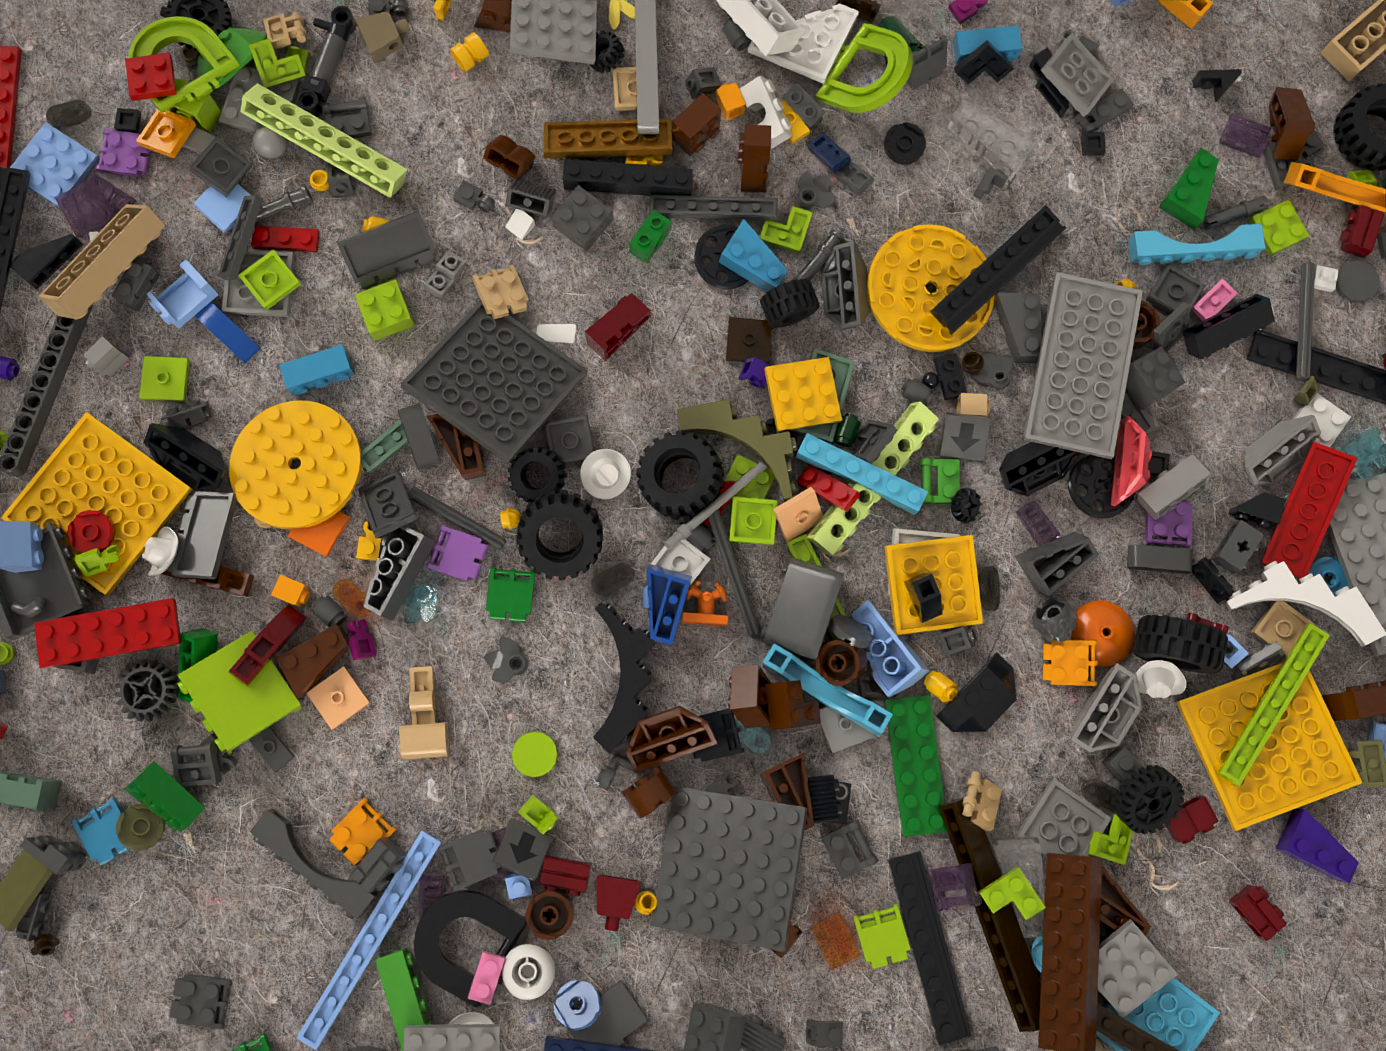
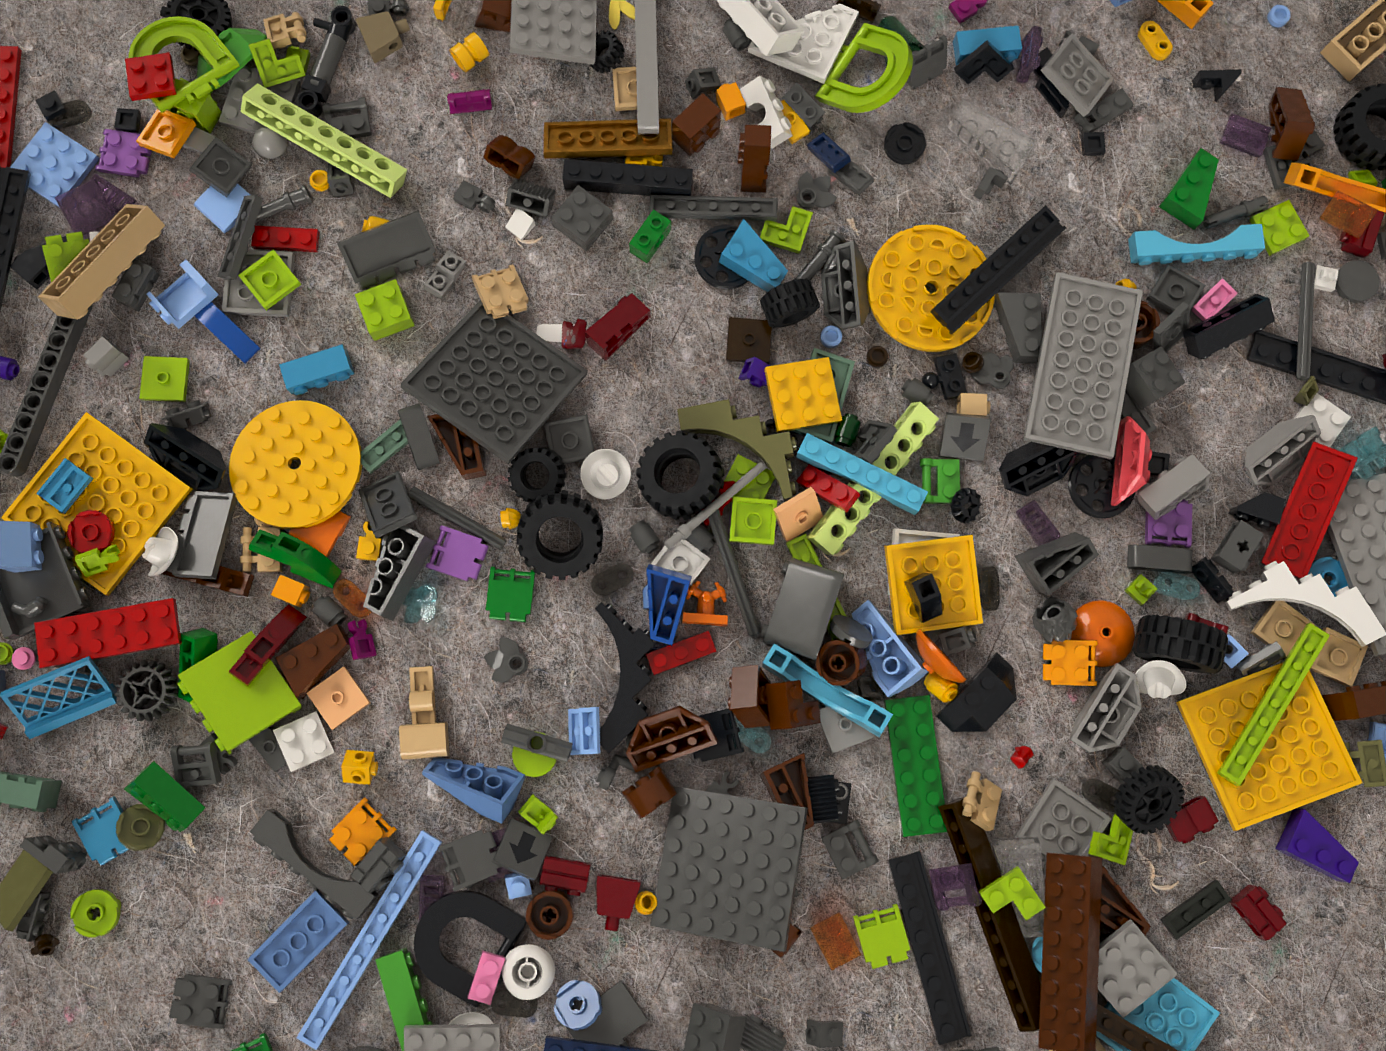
(23, 658): none -> bright pink plate
(51, 105): none -> black plate
(60, 253): none -> lime plate
(64, 485): none -> dark azure plate
(68, 709): none -> dark azure fence
(83, 918): none -> lime plate
(264, 563): none -> tan plate
(298, 941): none -> medium blue plate
(302, 558): none -> green slope
(303, 741): none -> white plate
(359, 767): none -> yellow brick
(469, 101): none -> magenta hinge
(483, 789): none -> medium blue wedge
(513, 1006): none -> clear smoke plate
(522, 739): none -> dark grey piece
(574, 336): none -> dark red piece
(584, 730): none -> light blue slope
(644, 537): none -> dark grey brick
(681, 653): none -> red plate
(831, 336): none -> light blue tile
(877, 356): none -> dark brown plate
(936, 660): none -> orange dish
(1021, 756): none -> red piece
(1029, 57): none -> clear purple plate
(1140, 589): none -> lime tile
(1154, 39): none -> yellow plate
(1177, 586): none -> clear light blue plate
(1195, 909): none -> pearl dark grey plate
(1278, 16): none -> light blue tile
(1339, 658): none -> tan plate
(1348, 214): none -> clear orange plate

